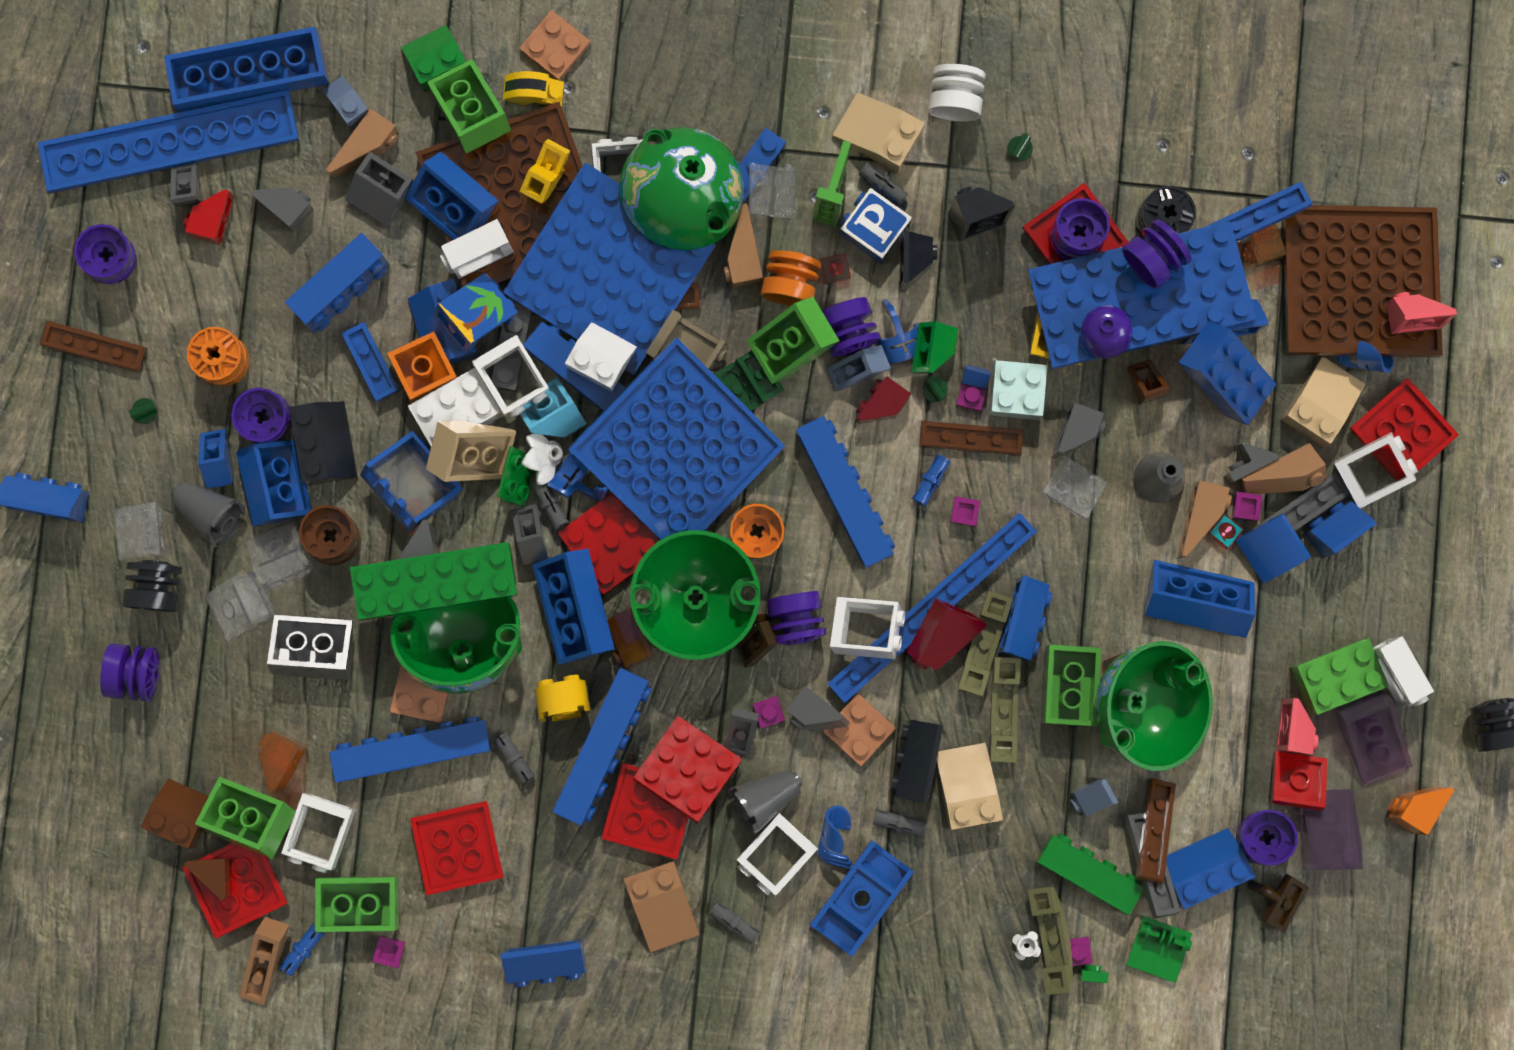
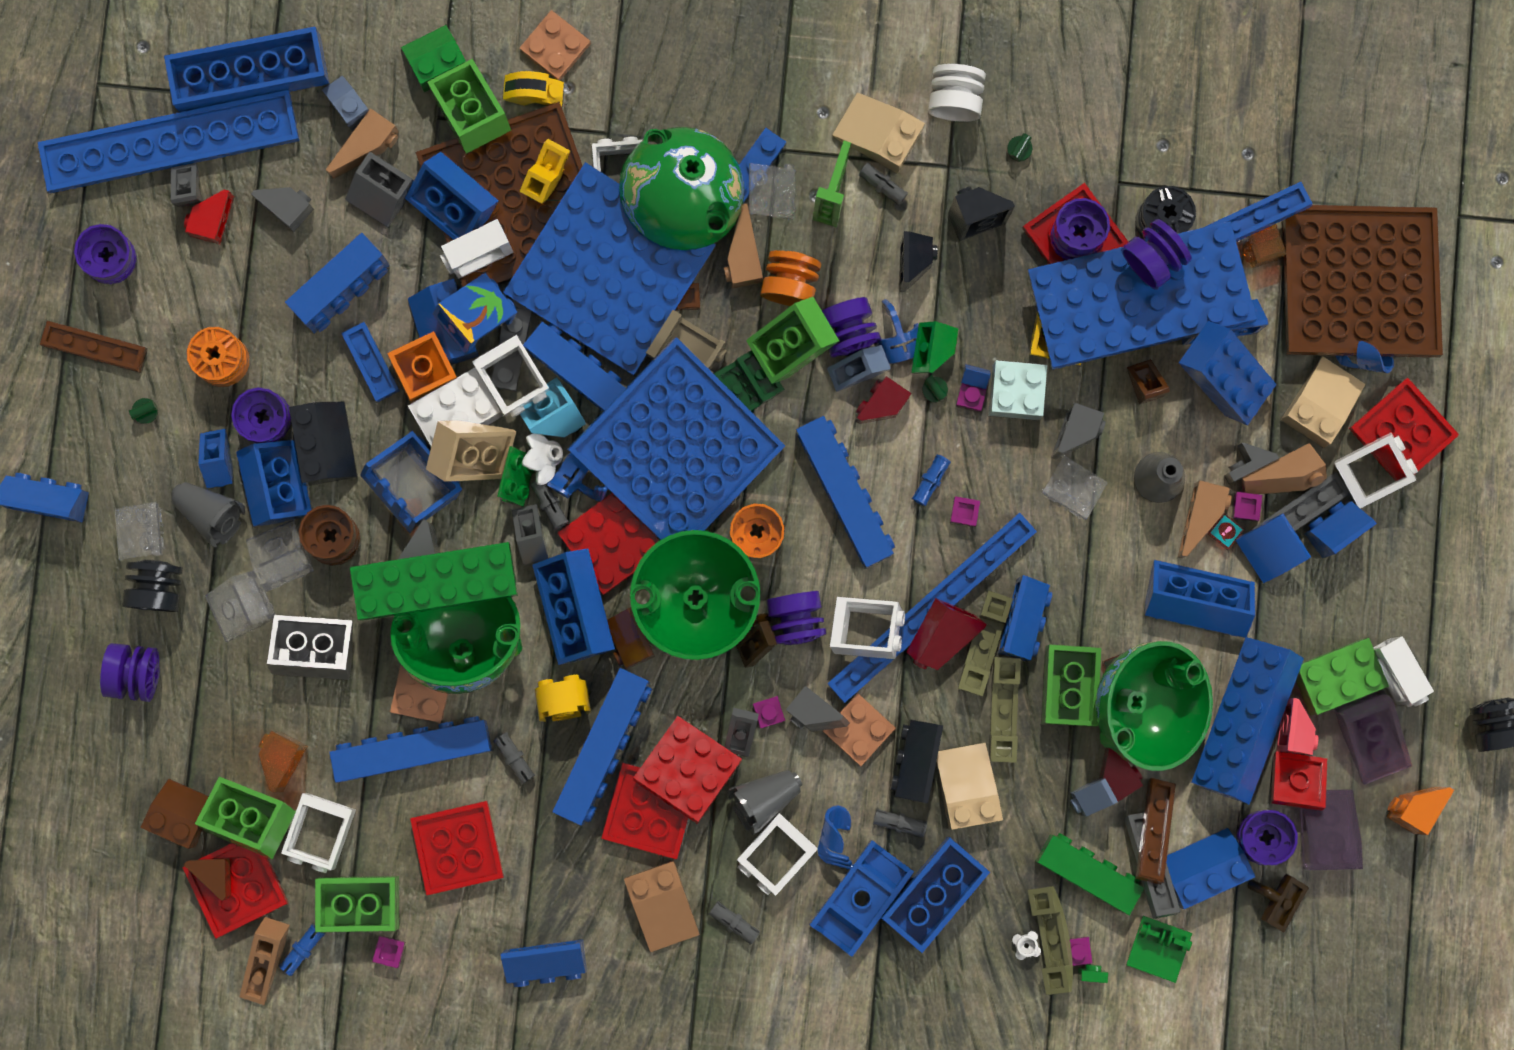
(600, 356): white slope -> none
(835, 268): clear red tile -> none
(874, 225): piece -> none
(935, 894): none -> blue brick
(971, 438): reddish brown tile -> none
(1106, 331): dark purple cylinder -> none
(1120, 775): none -> dark red slope
(1247, 720): none -> blue brick
(1417, 313): coral slope -> none

